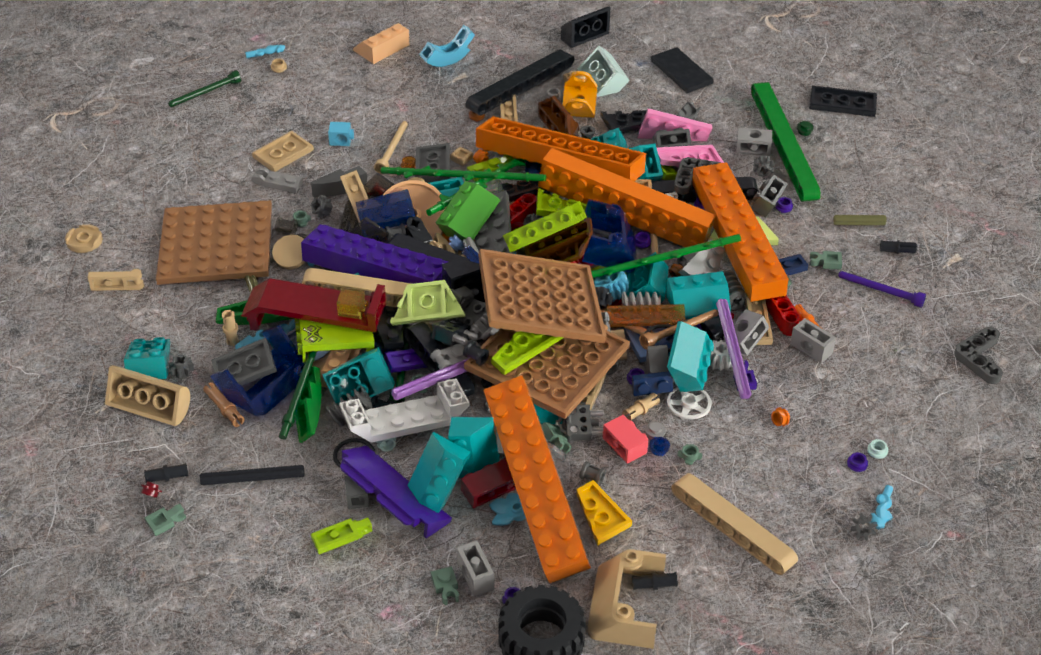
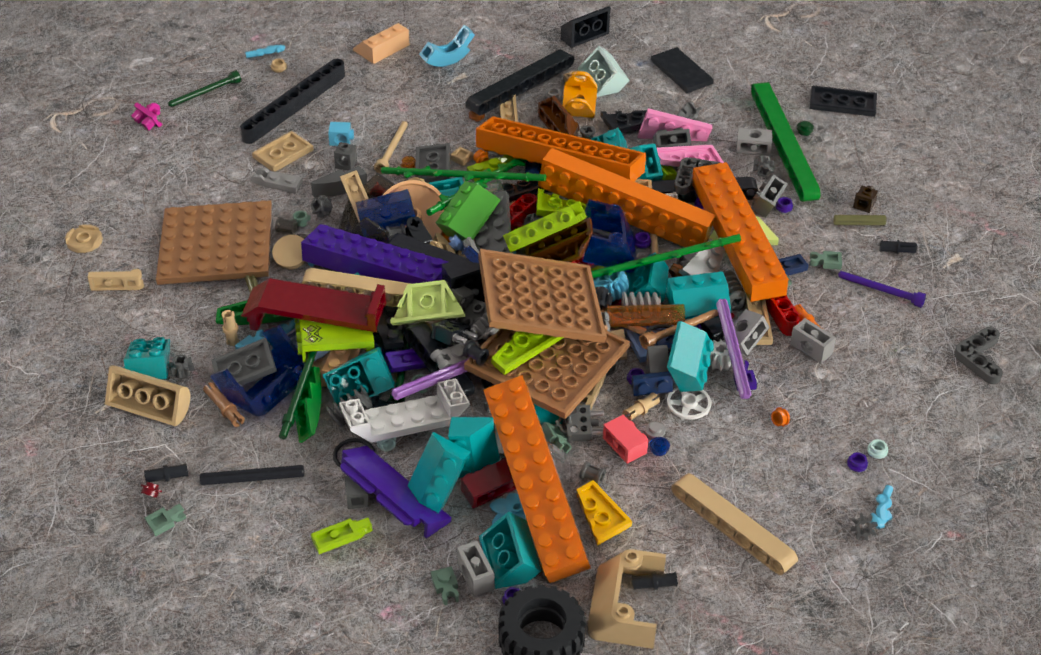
(149, 113): none -> dark pink hips
(292, 101): none -> black beam
(345, 156): none -> dark grey brick
(351, 303): clear yellow brick -> none
(510, 551): none -> teal slope
(690, 454): sand green plate -> none
(867, 194): none -> dark brown brick

